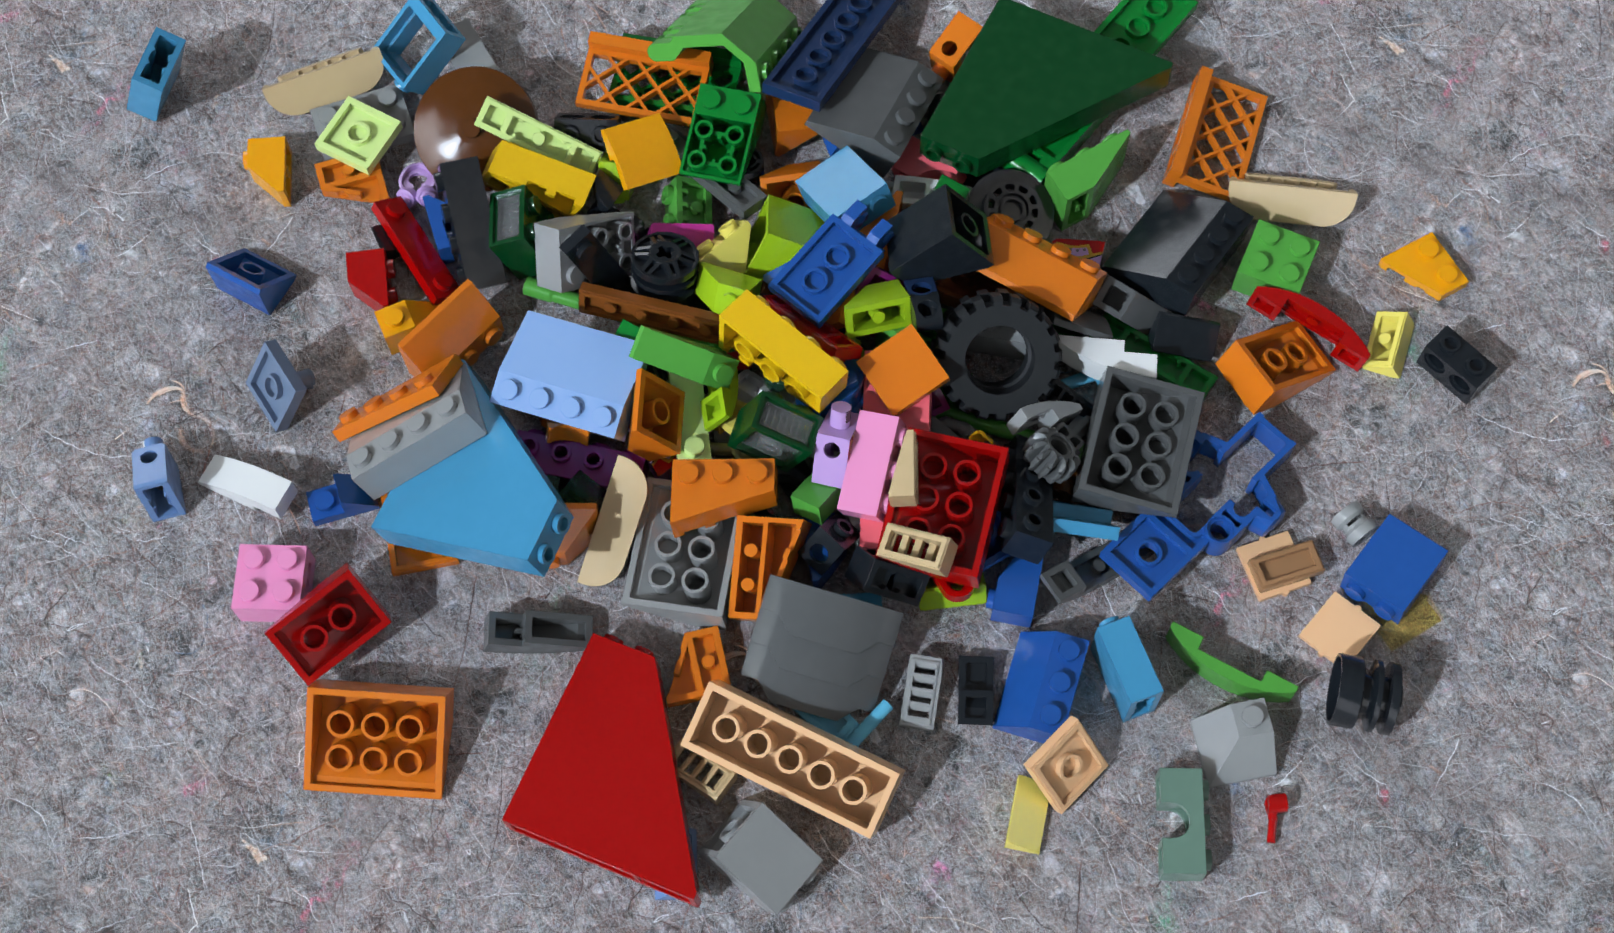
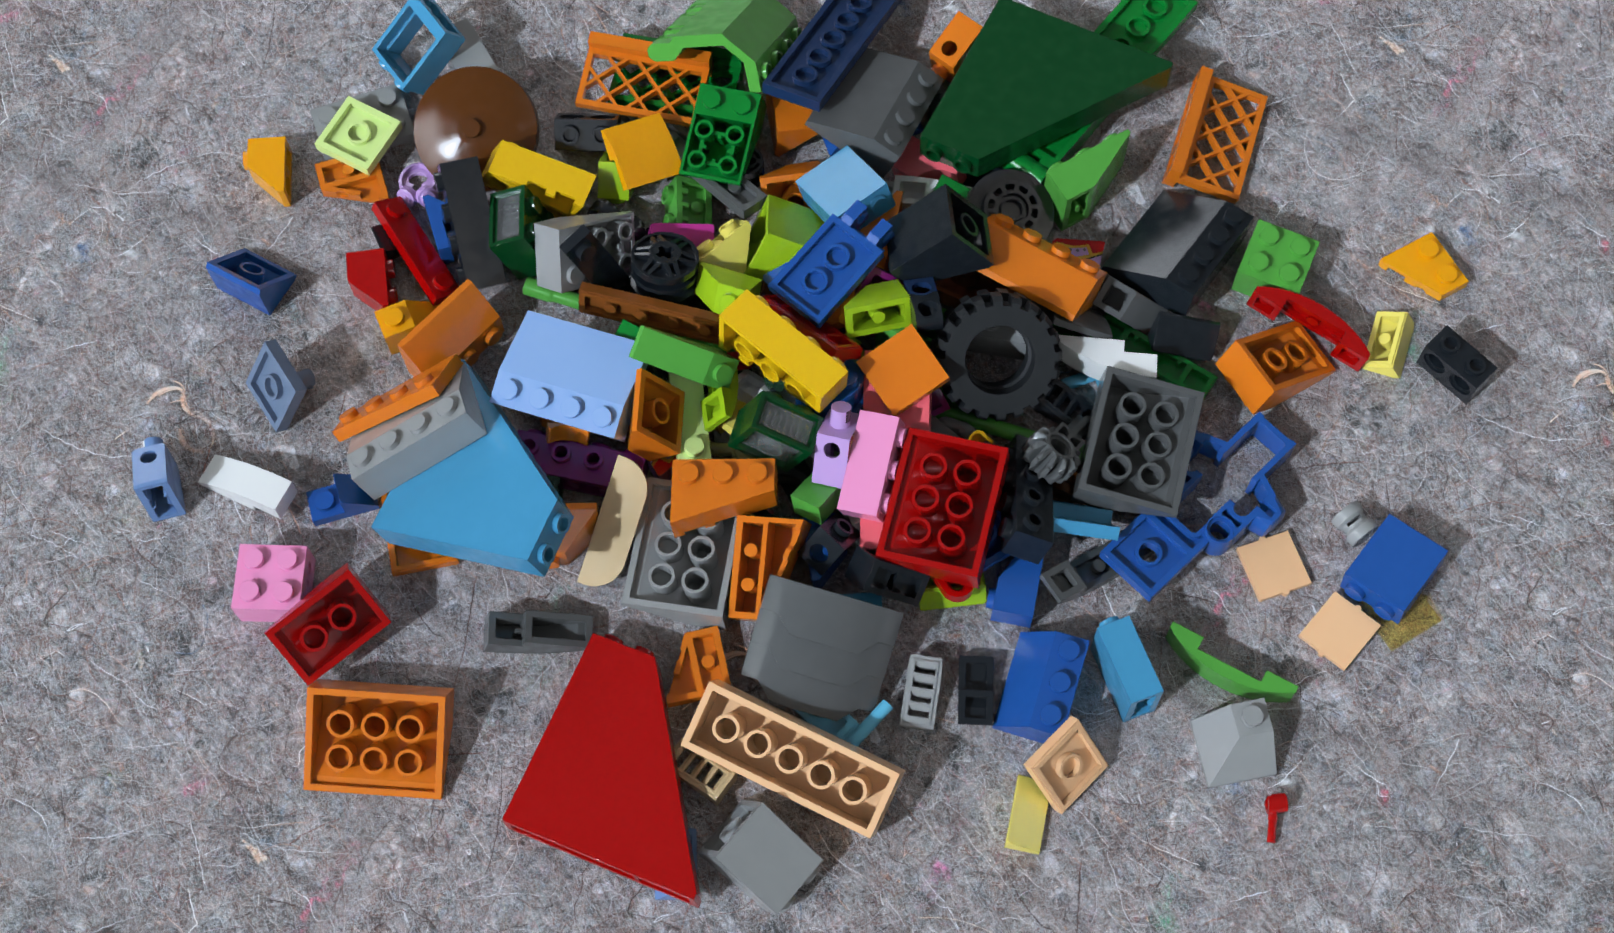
(155, 74): dark azure brick -> none
(325, 81): tan brick -> none
(536, 135): yellowish green plate -> none
(581, 490): panel -> none
(605, 191): black tile -> none
(904, 484): tan slope -> none
(945, 545): tan slope -> none
(1043, 414): light grey slope -> none
(1184, 794): sand green arch -> none
(1286, 566): medium nougat tile -> none
(1291, 199): tan brick -> none
(1372, 695): black wheel -> none

